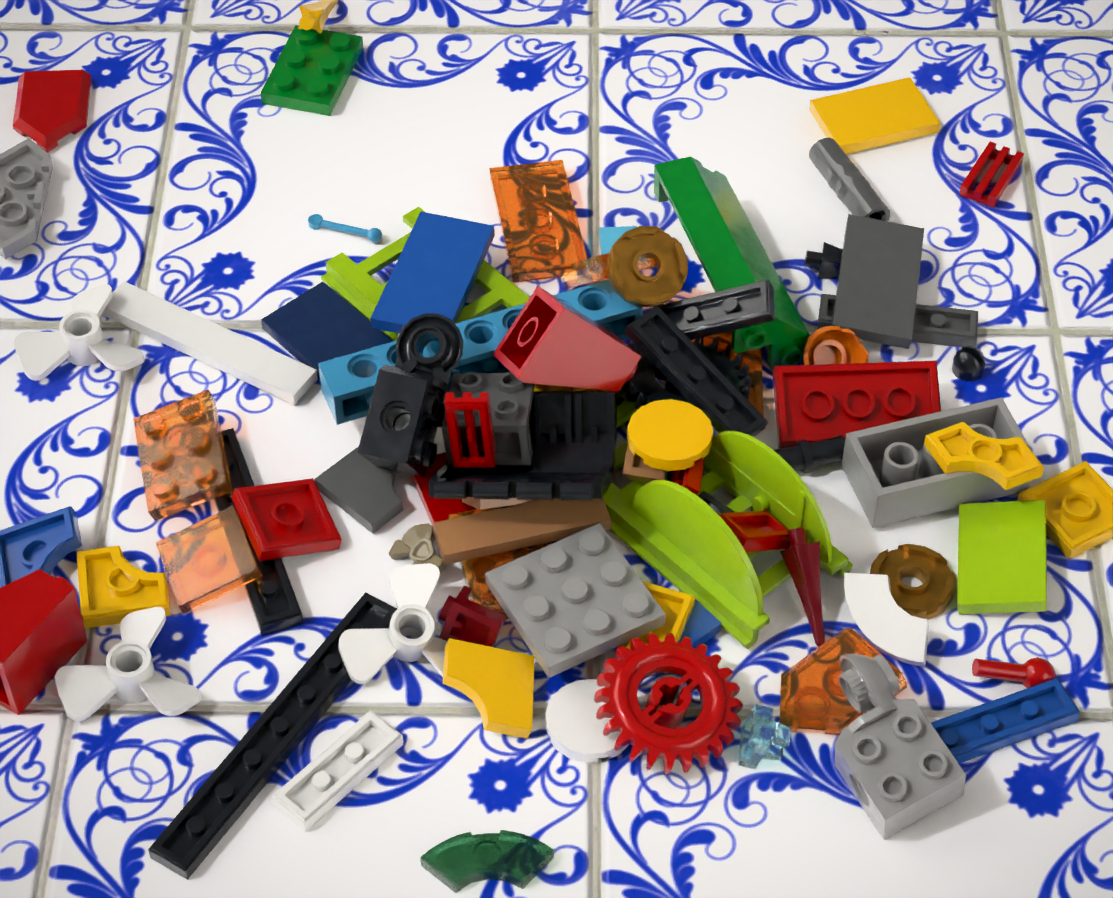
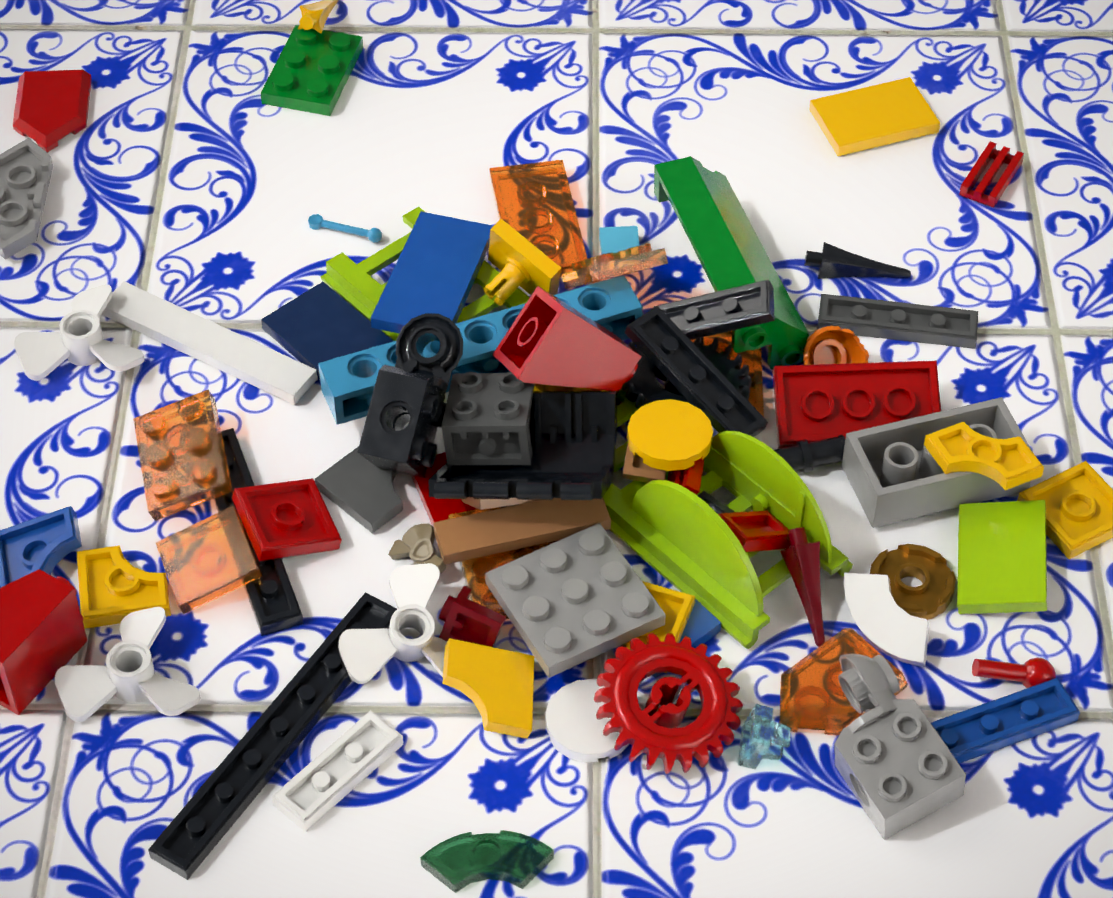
(470, 404): red tile -> none
(519, 264): none -> yellow tile
(641, 289): pearl gold tile -> none
(847, 180): dark grey axle -> none
(878, 280): dark grey tile -> none
(968, 363): black hinge -> none

